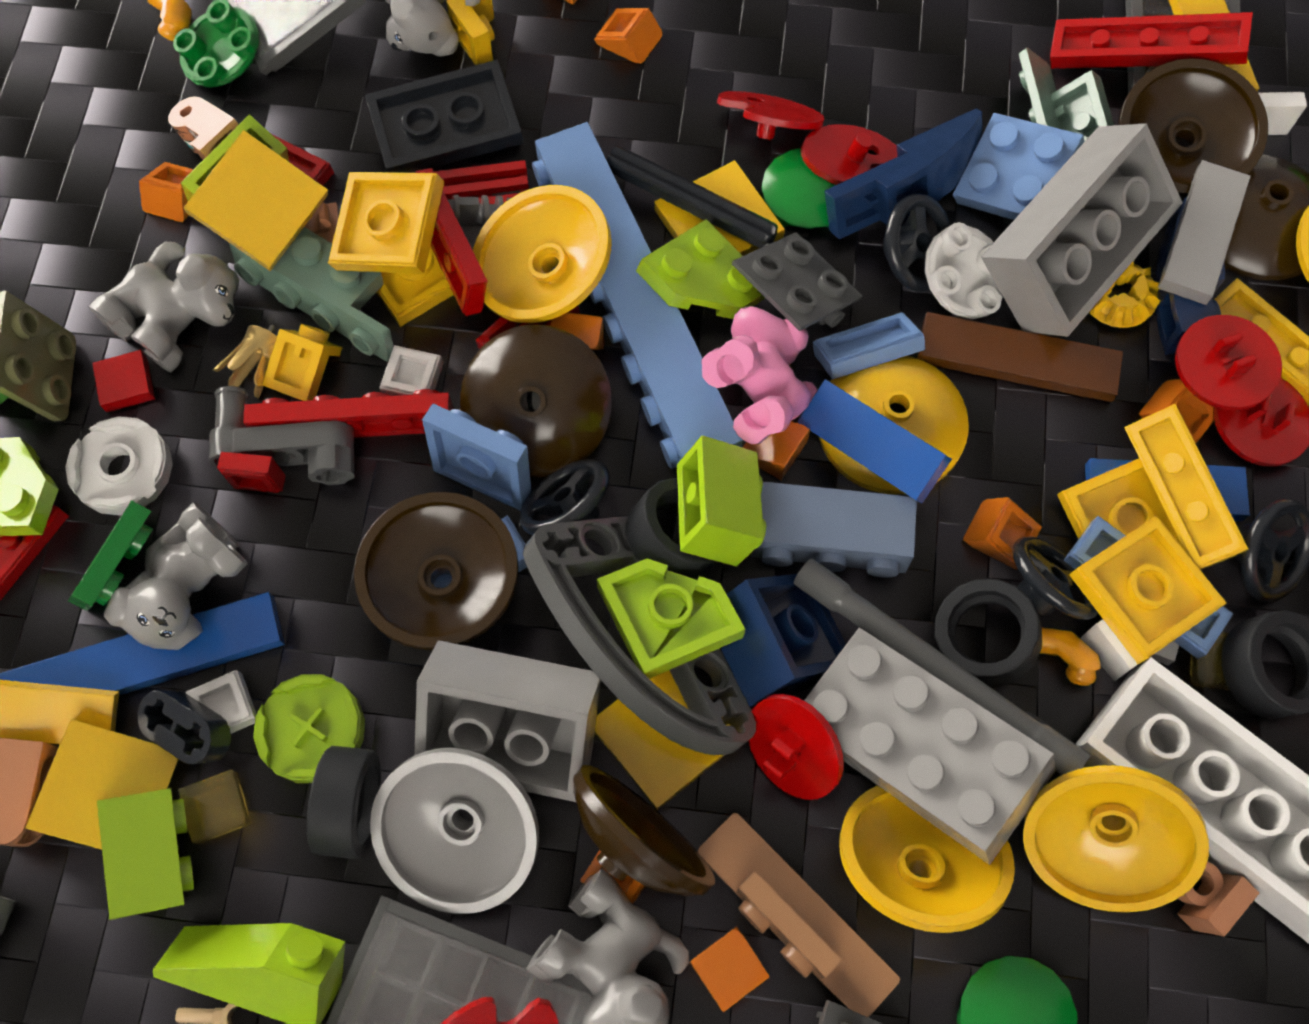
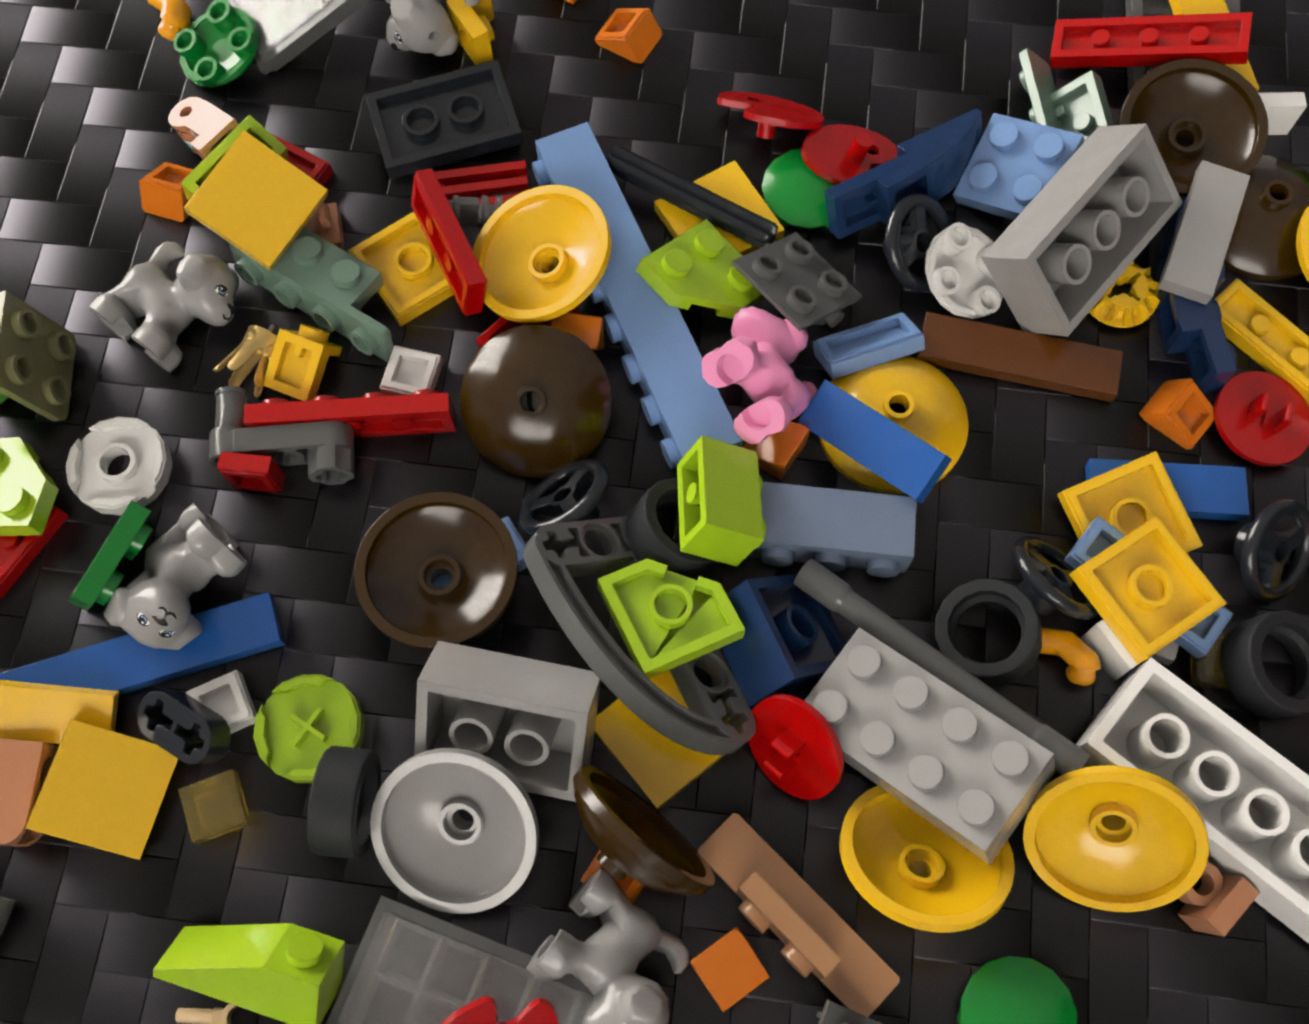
(123, 381): red tile -> none
(142, 852): lime brick -> none
(386, 222): yellow tile -> none
(477, 455): medium blue plate -> none
(998, 527): orange slope -> none
(1186, 488): yellow tile -> none
(1228, 362): red piece -> none

